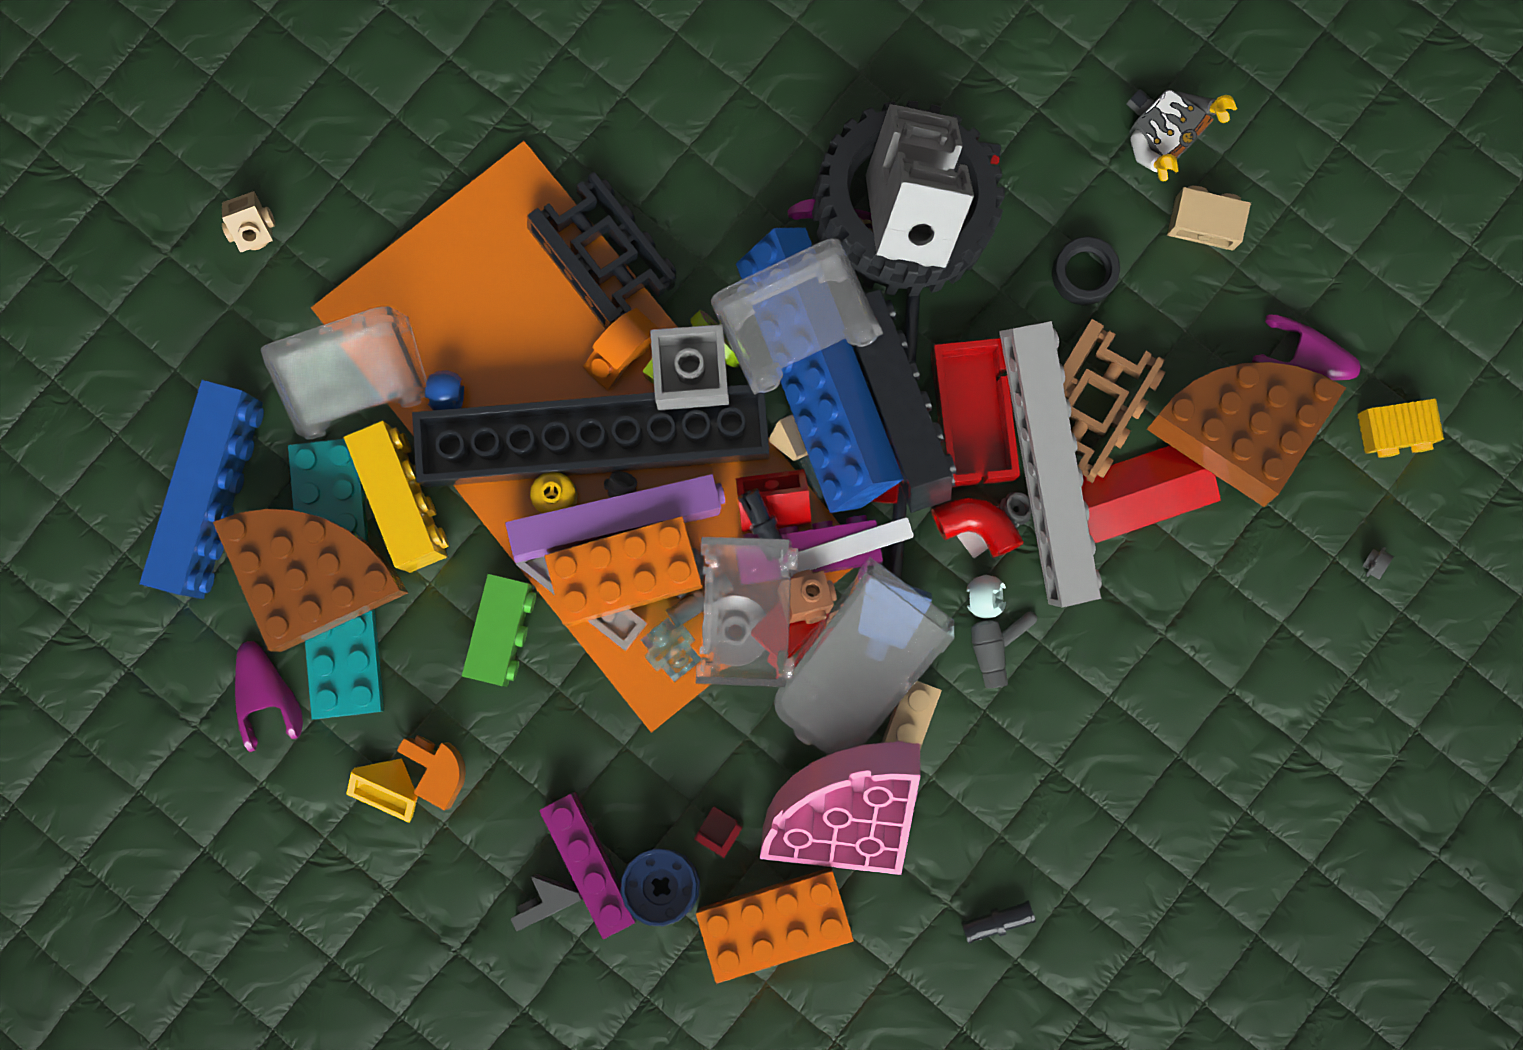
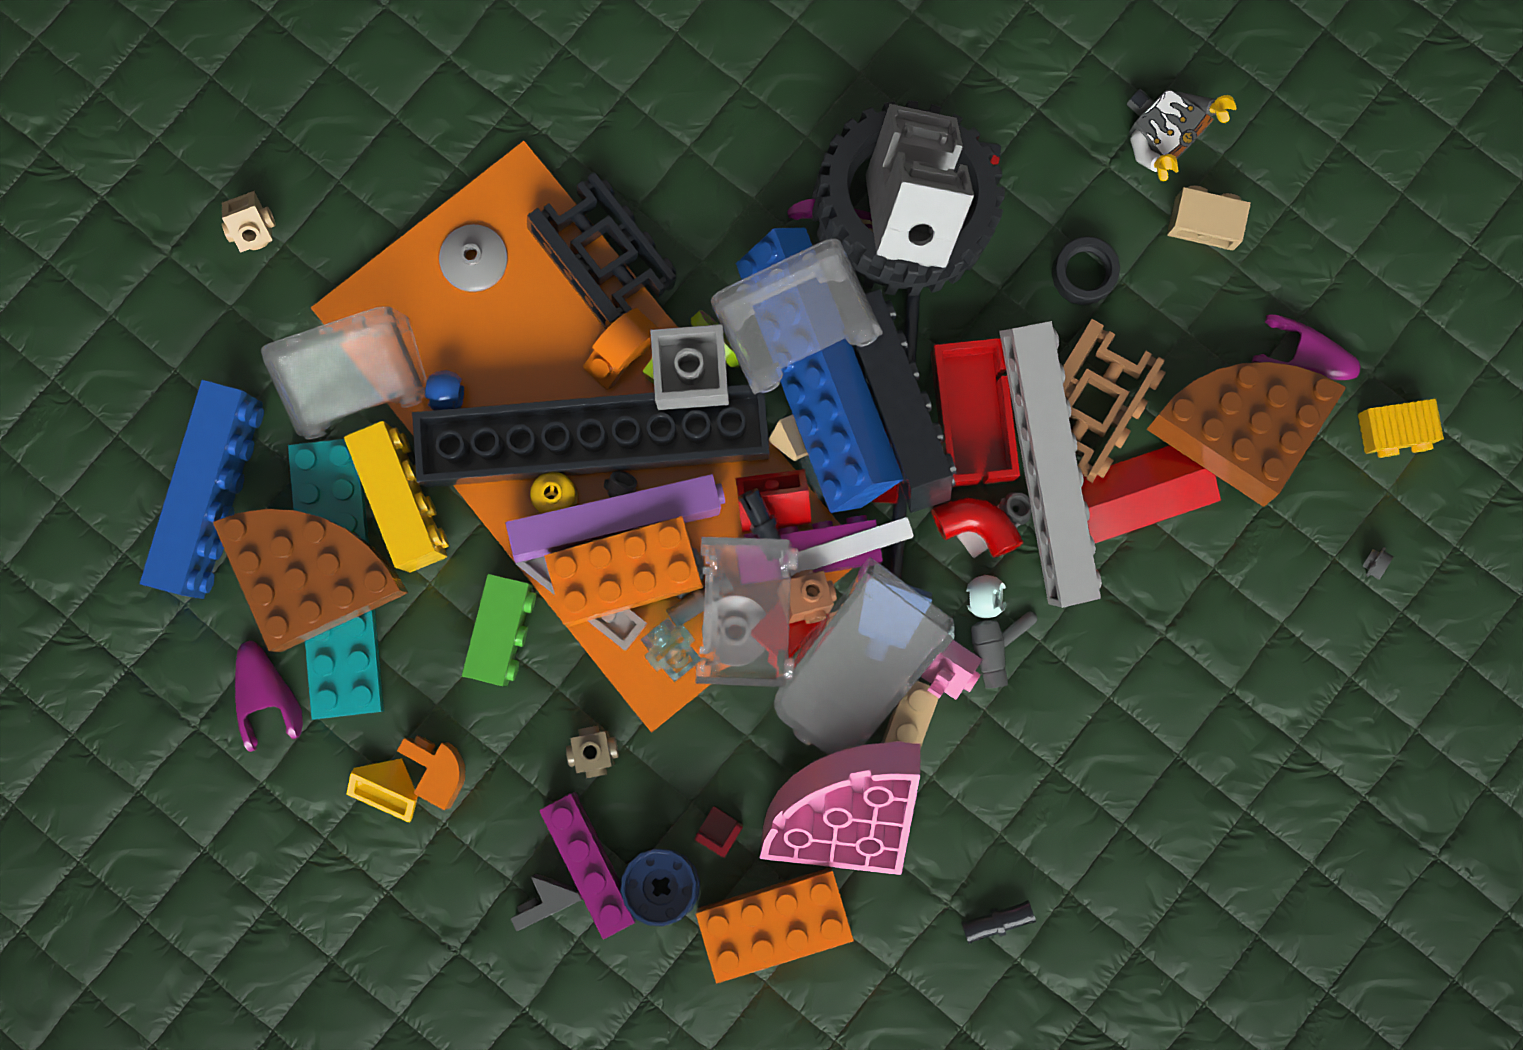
(477, 273): none -> light grey dish
(606, 751): none -> dark tan brick
(953, 671): none -> bright pink brick

